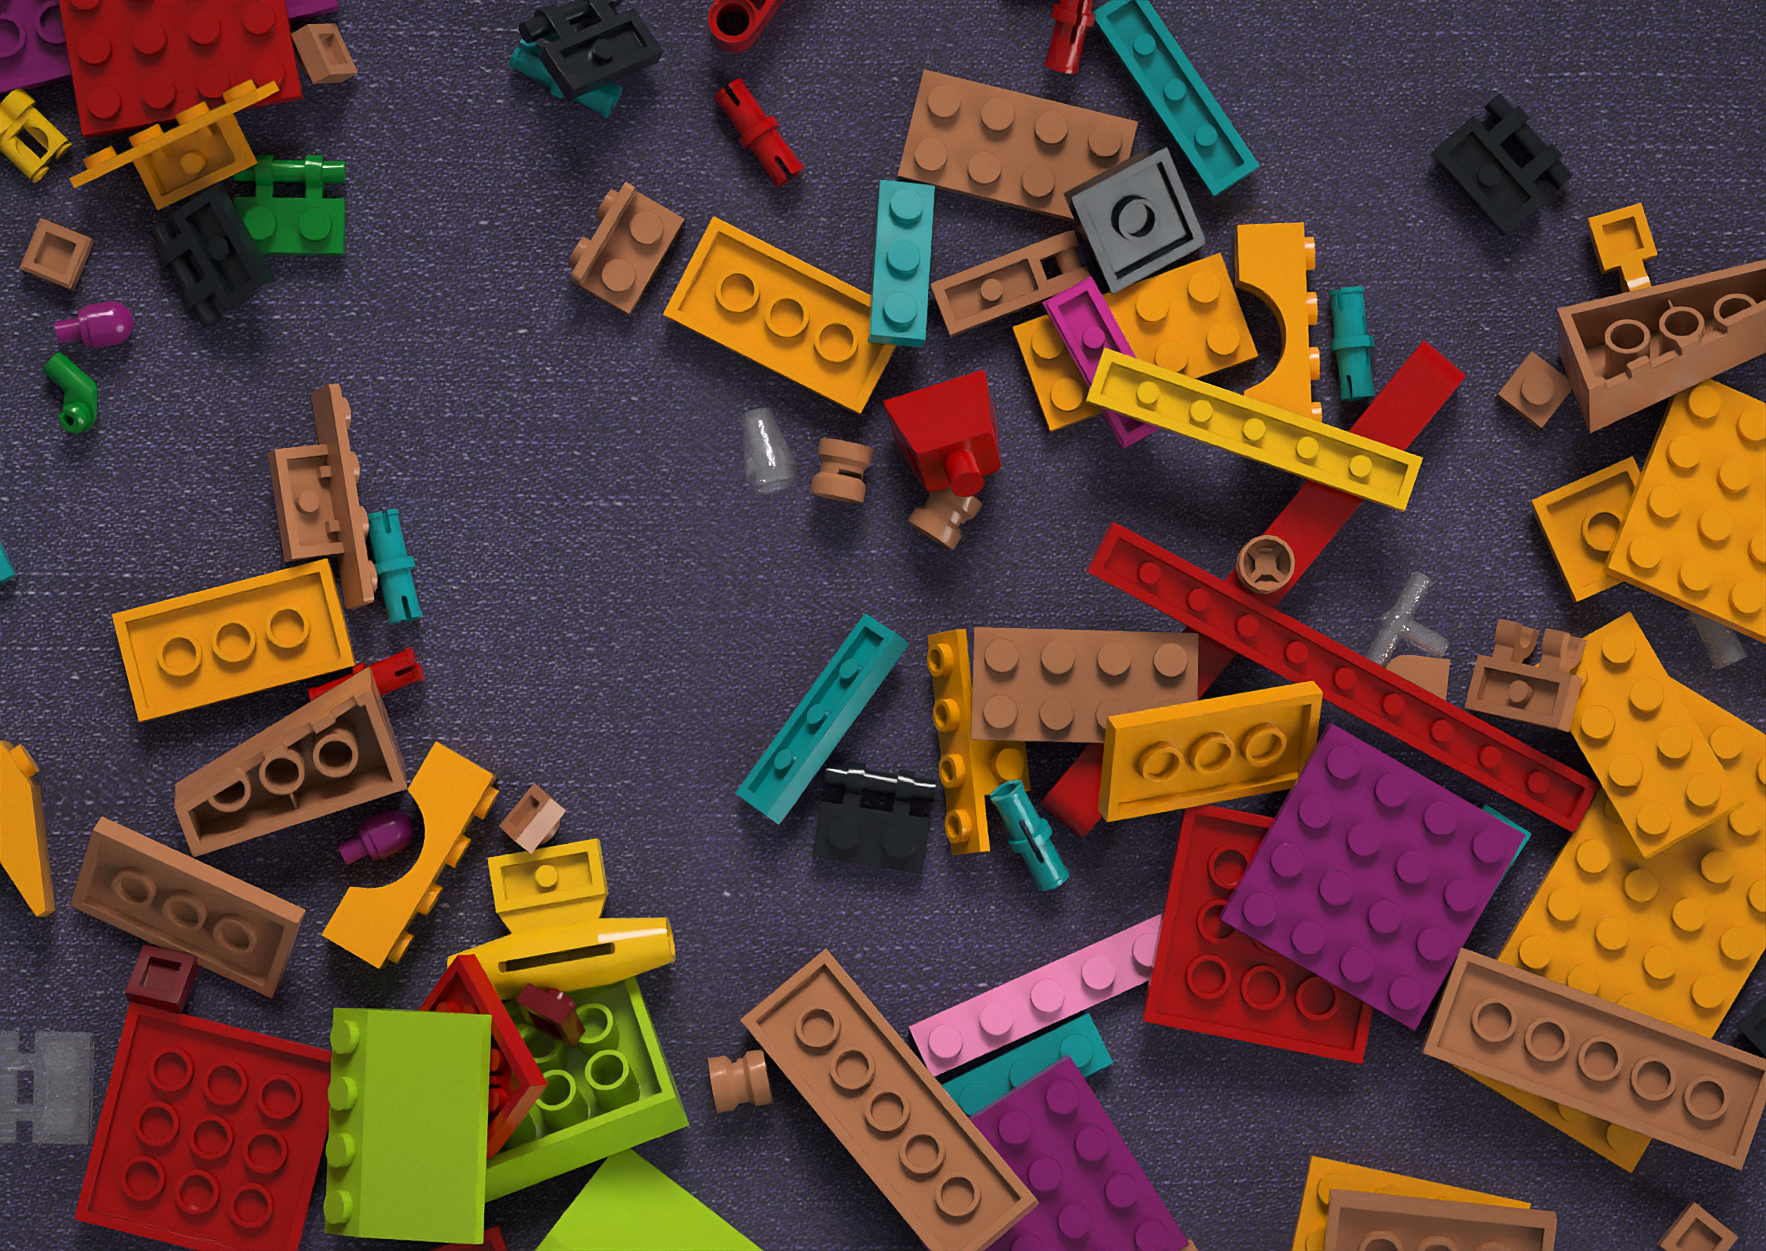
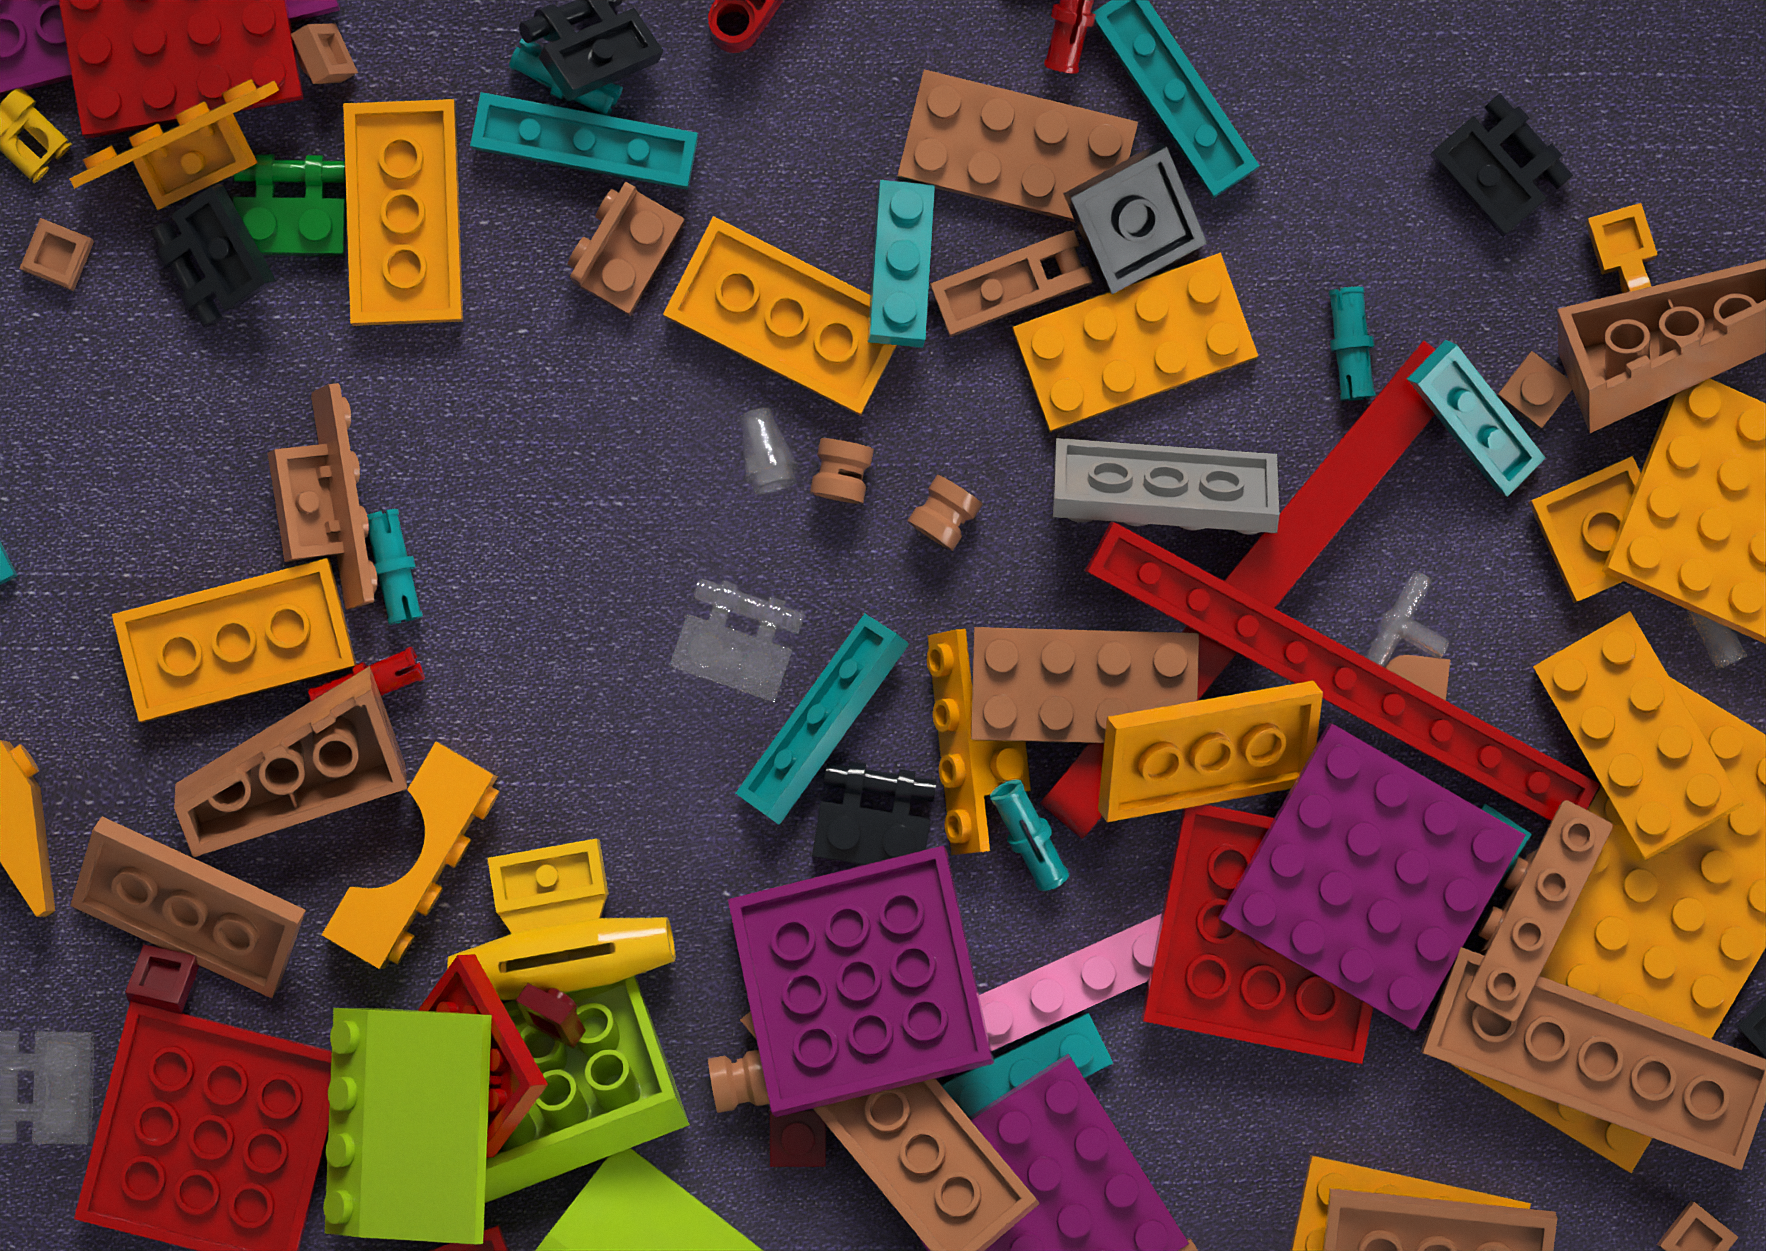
(80, 394): green arm -> none
(97, 325): magenta cylinder -> none
(379, 837): magenta cylinder -> none
(403, 212): none -> light orange plate
(533, 819): nougat plate -> none
(584, 140): none -> teal plate
(731, 656): none -> clear plate
(758, 132): red pin -> none
(797, 1140): none -> dark red plate
(860, 981): none -> magenta plate
(948, 433): red torso -> none
(1085, 329): dark pink tile -> none
(1166, 486): none -> light grey plate
(1254, 430): yellow plate -> none
(1271, 558): nougat wheel -> none
(1273, 267): light orange arch -> none
(1476, 418): none -> teal plate
(1526, 692): nougat plate -> none
(1535, 910): none -> nougat bracket

